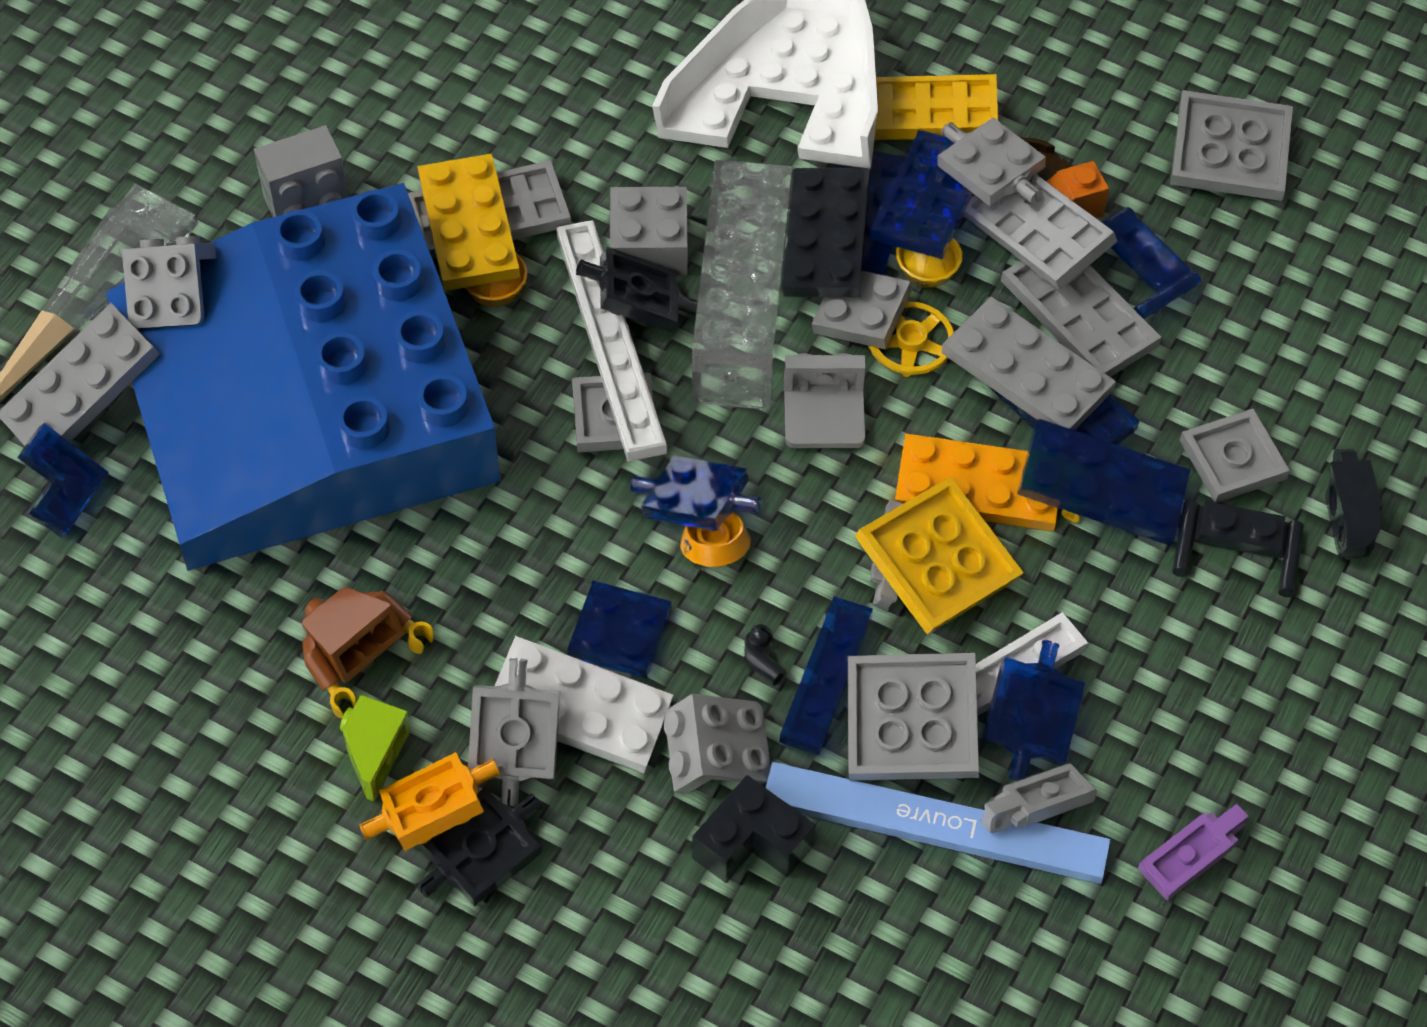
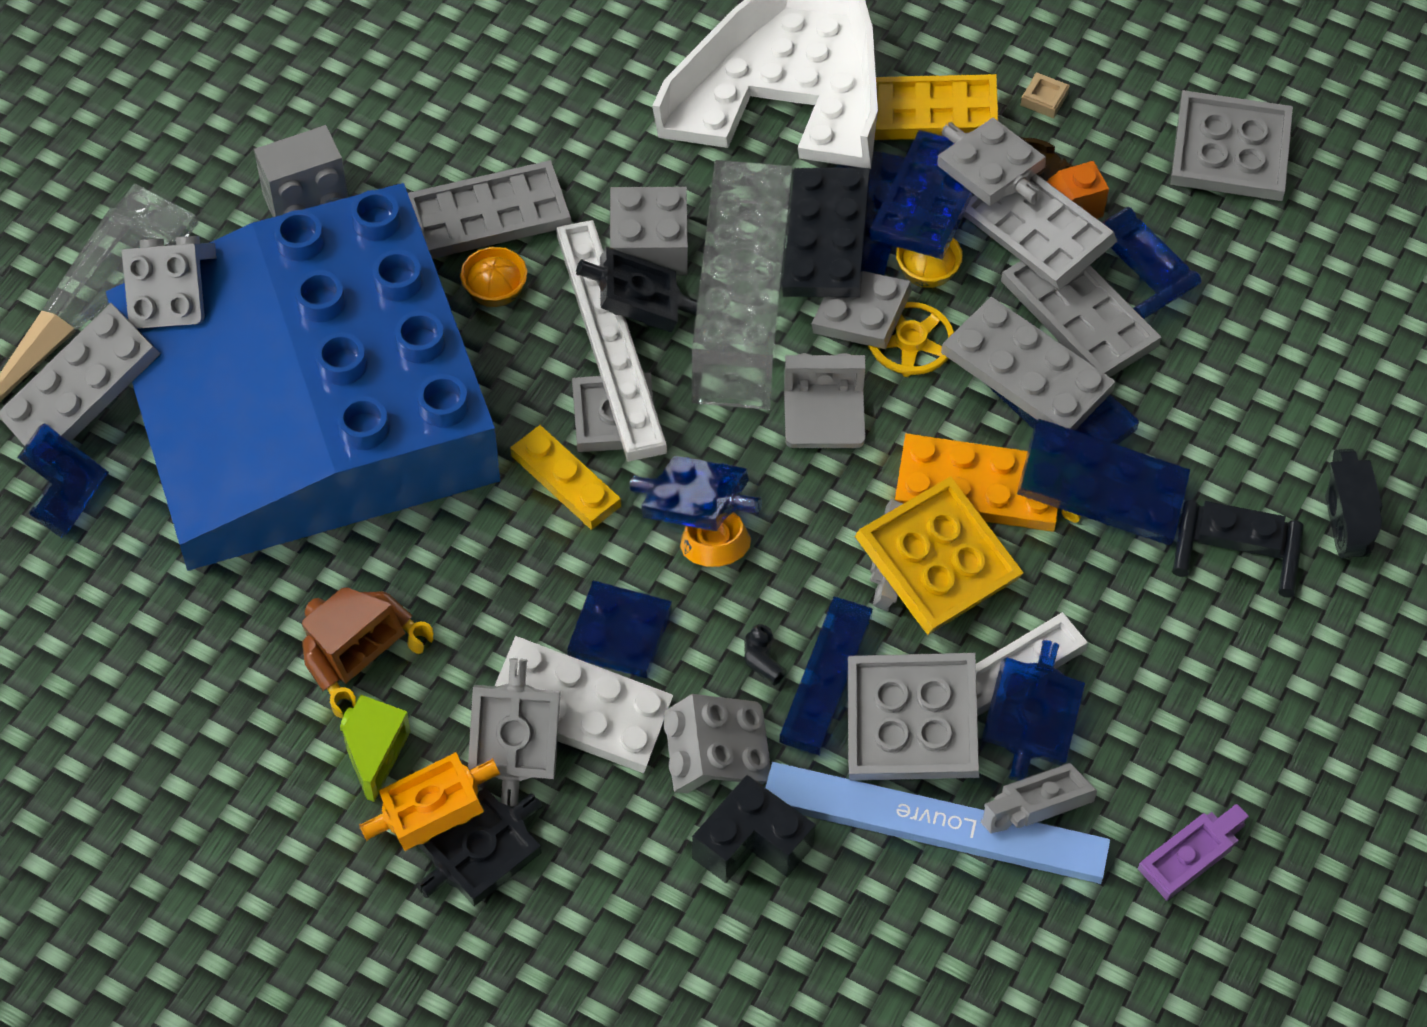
(468, 222): yellow plate -> none
(565, 477): none -> yellow plate
(1045, 95): none -> tan tile
(1234, 455): light grey plate -> none

